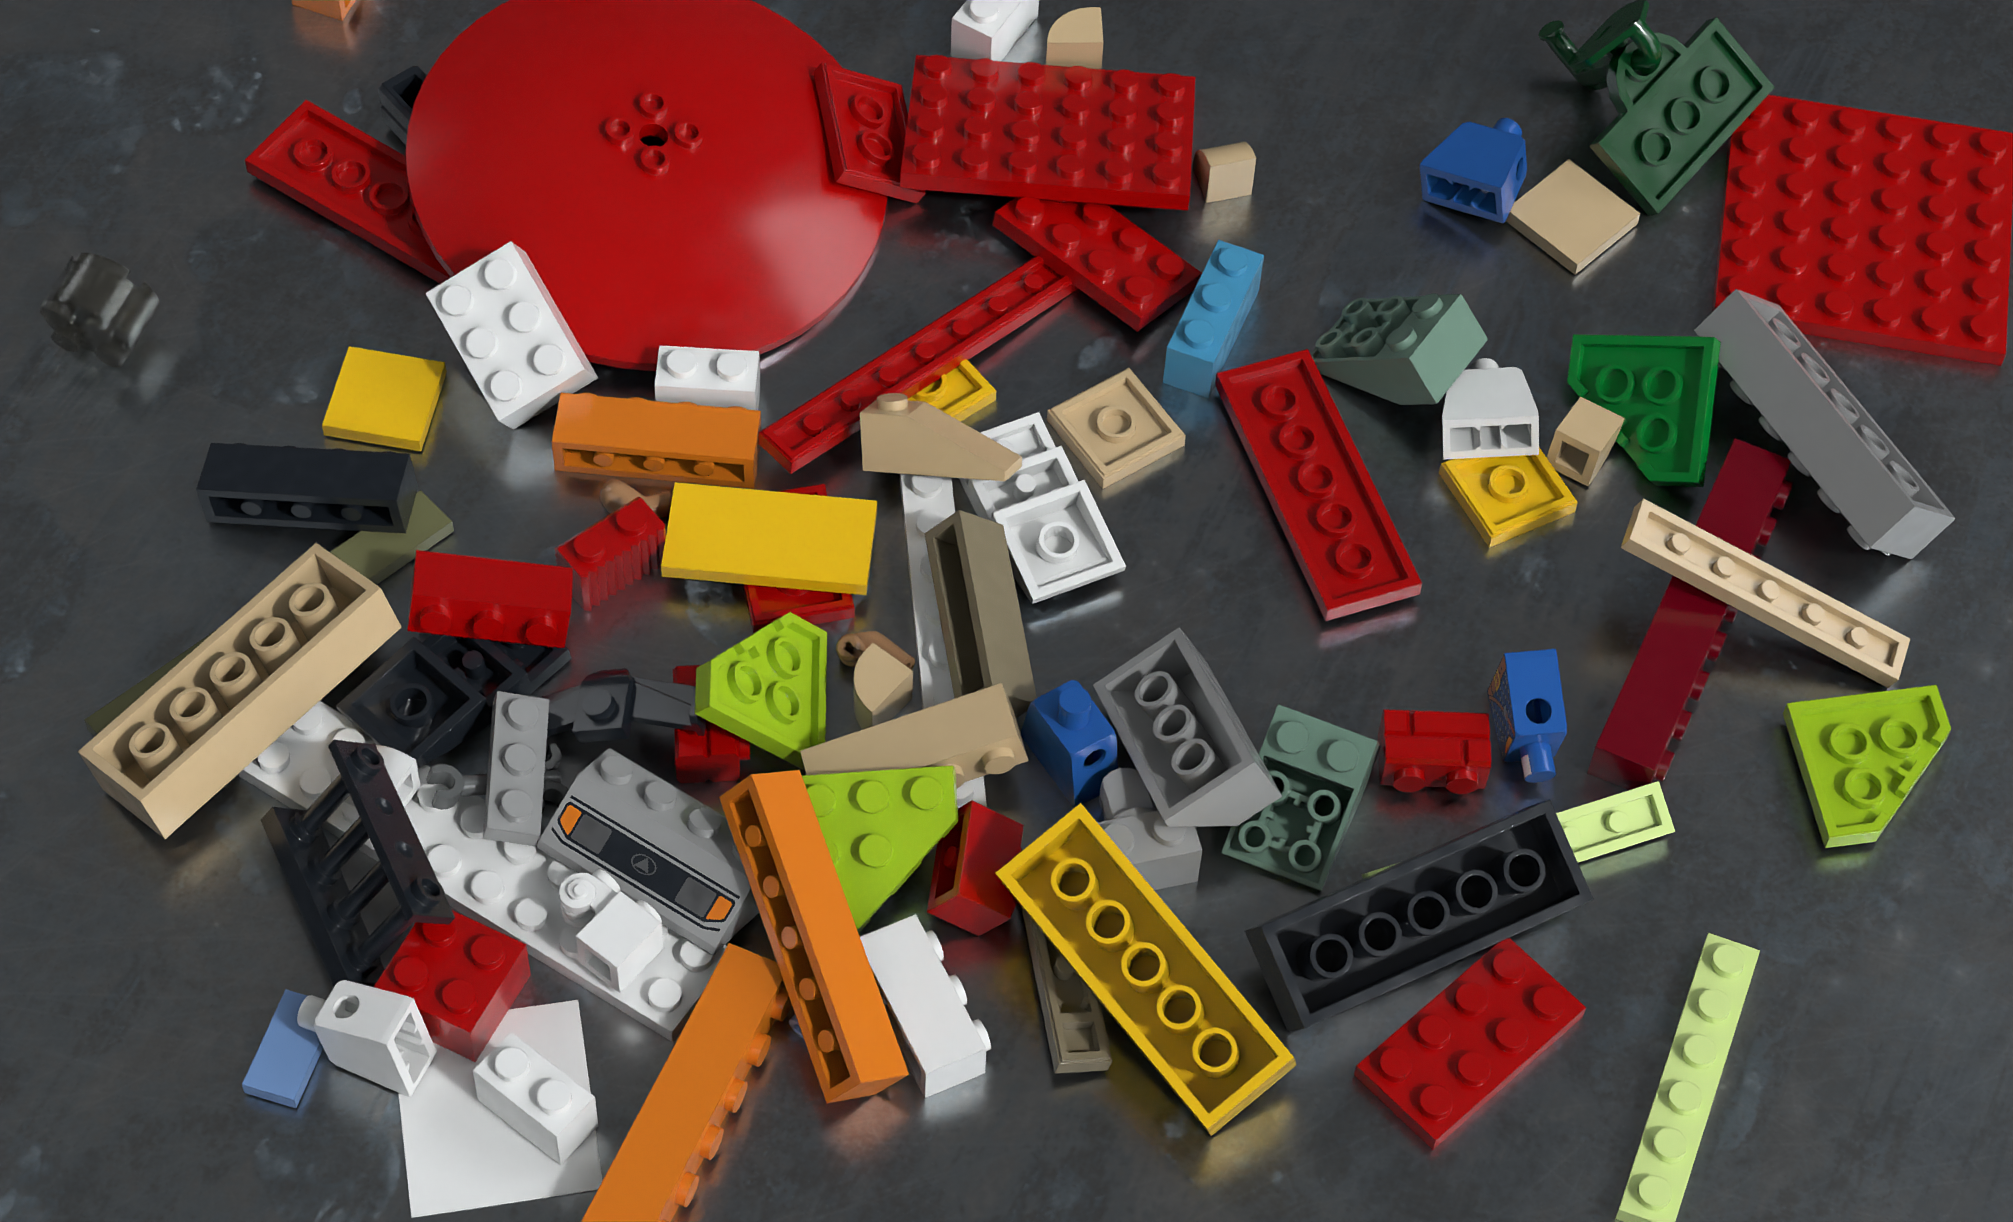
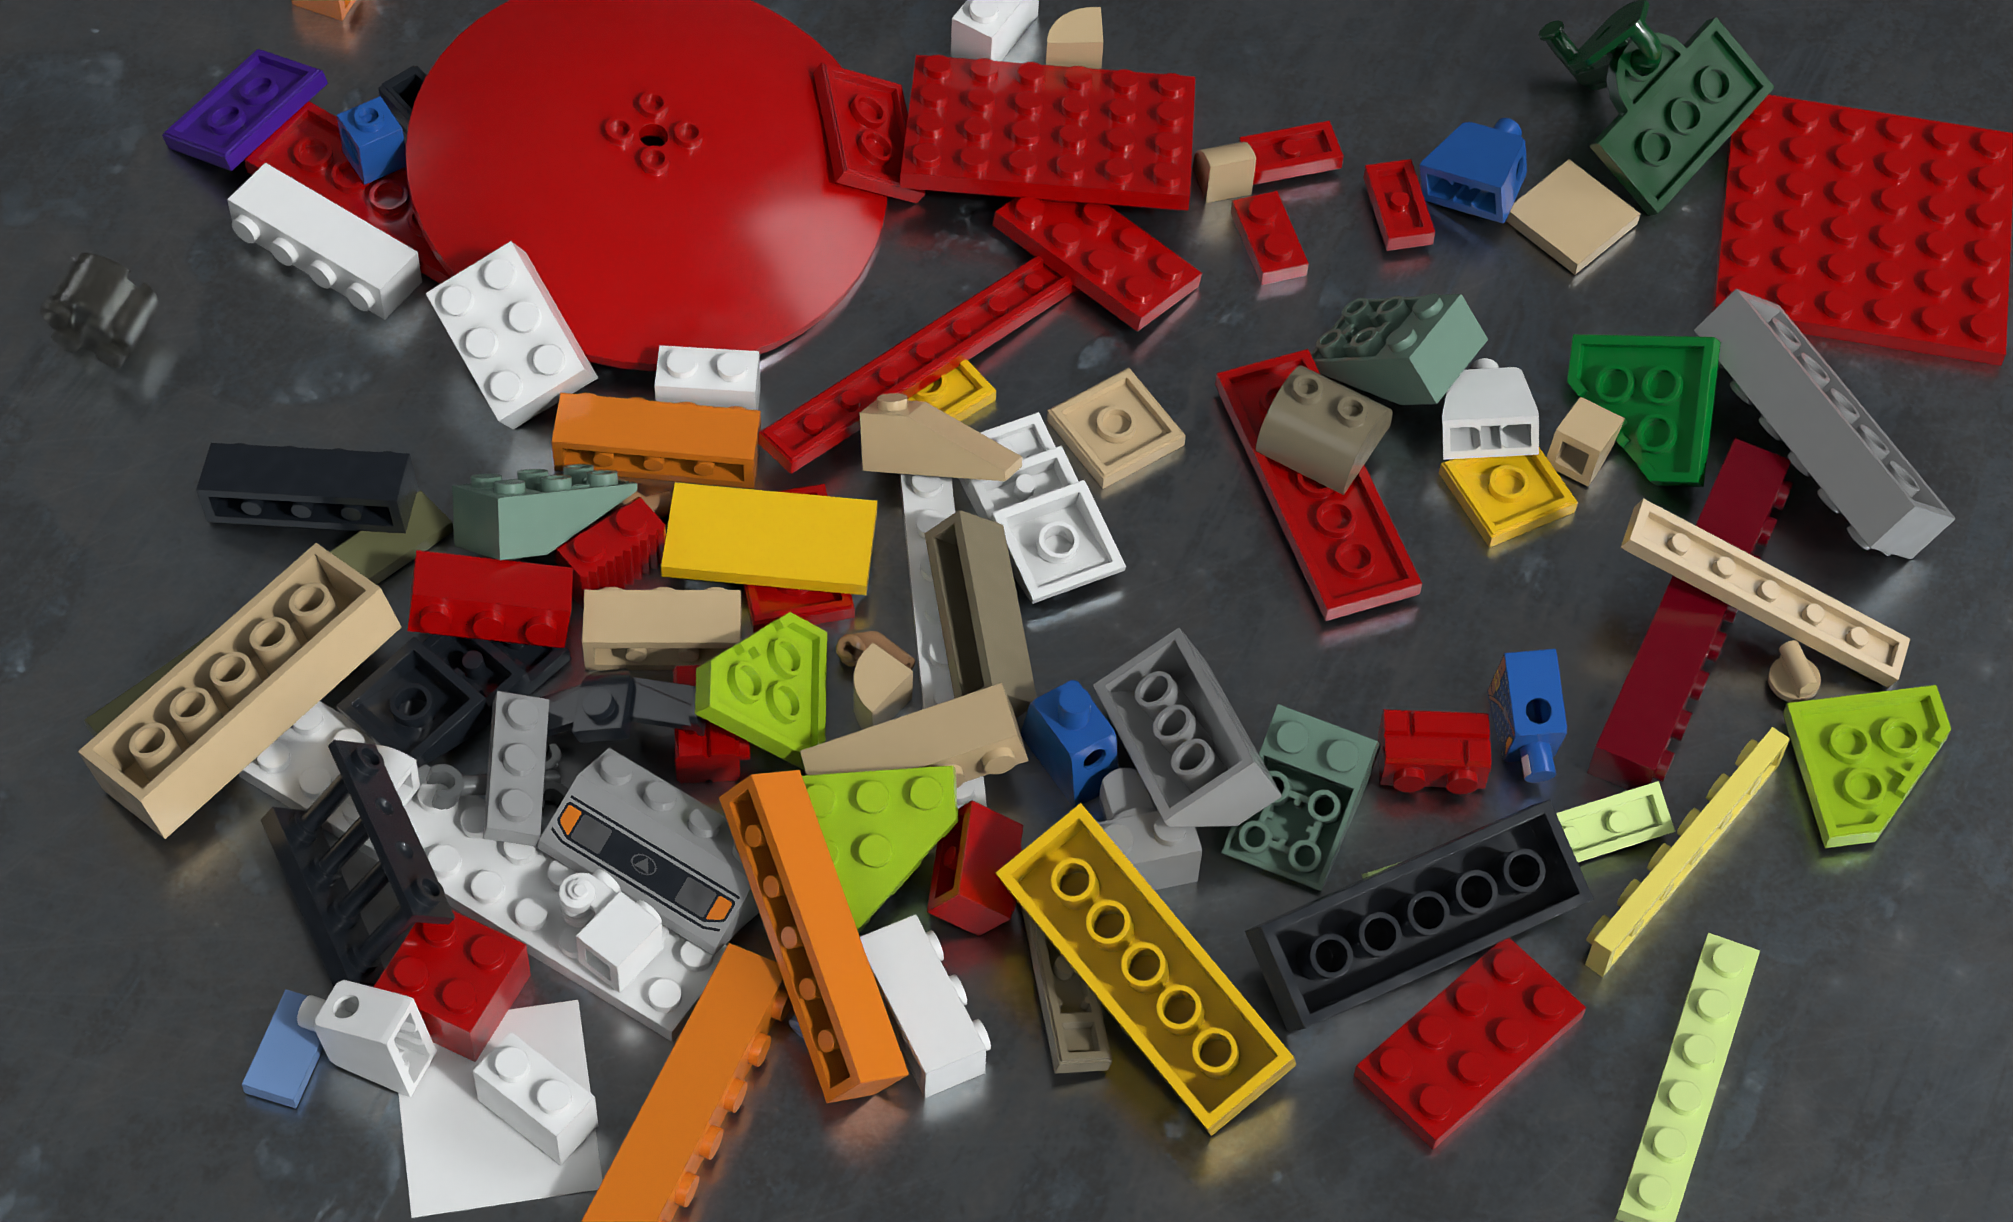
(244, 109): none -> dark purple tile
(324, 241): none -> white brick
(372, 140): none -> blue brick
(384, 398): yellow tile -> none
(534, 511): none -> sand green slope
(658, 627): none -> tan brick
(1213, 318): dark azure brick -> none
(1269, 238): none -> red plate
(1295, 152): none -> red plate
(1322, 429): none -> dark tan brick
(1399, 204): none -> red plate
(1673, 864): none -> light yellow plate
(1793, 675): none -> tan plate

